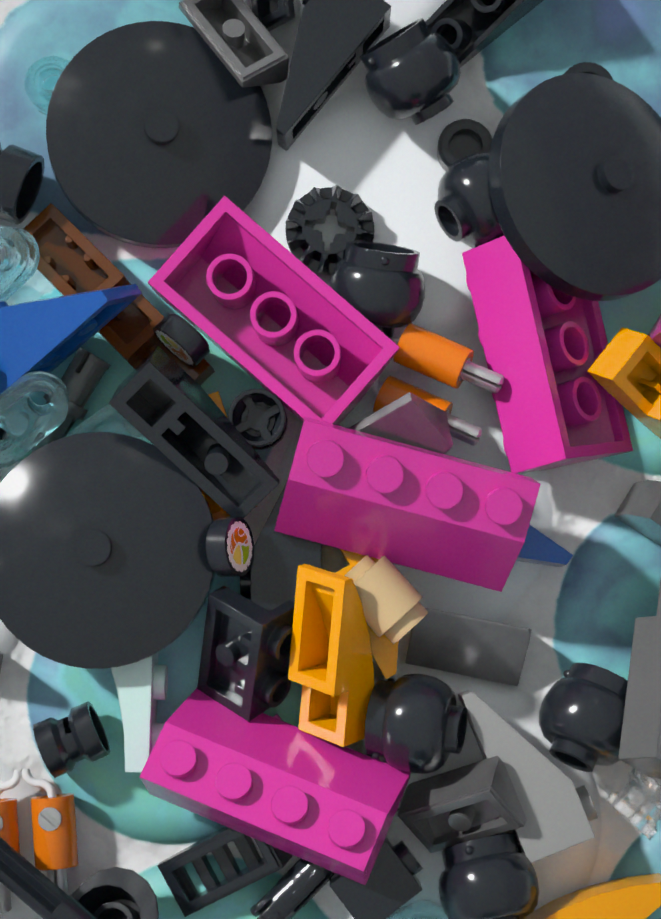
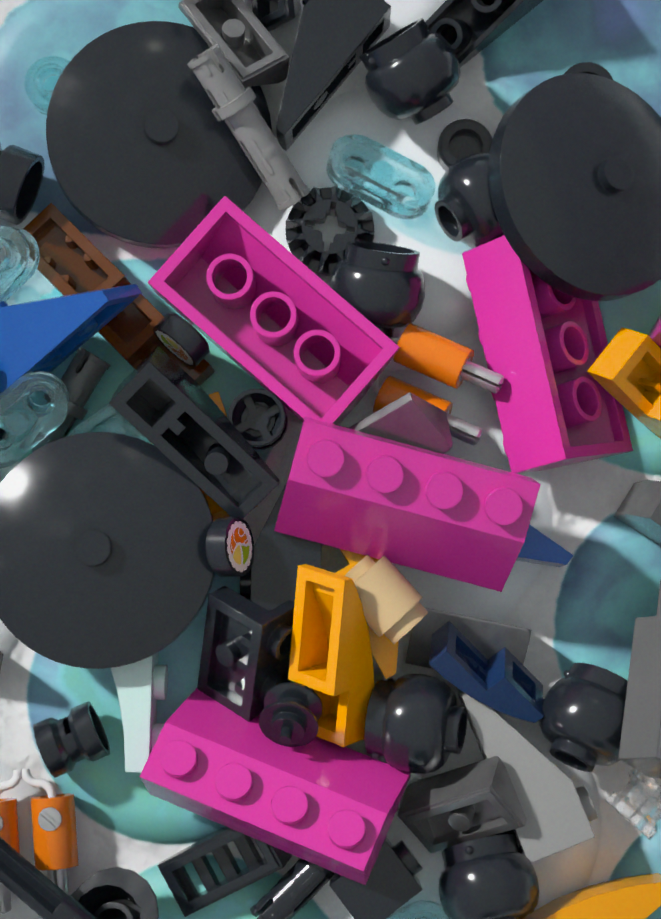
(237, 109): none -> light grey pin
(290, 714): none -> black wheel
(382, 176): none -> clear light blue plate
(496, 682): none -> dark blue slope

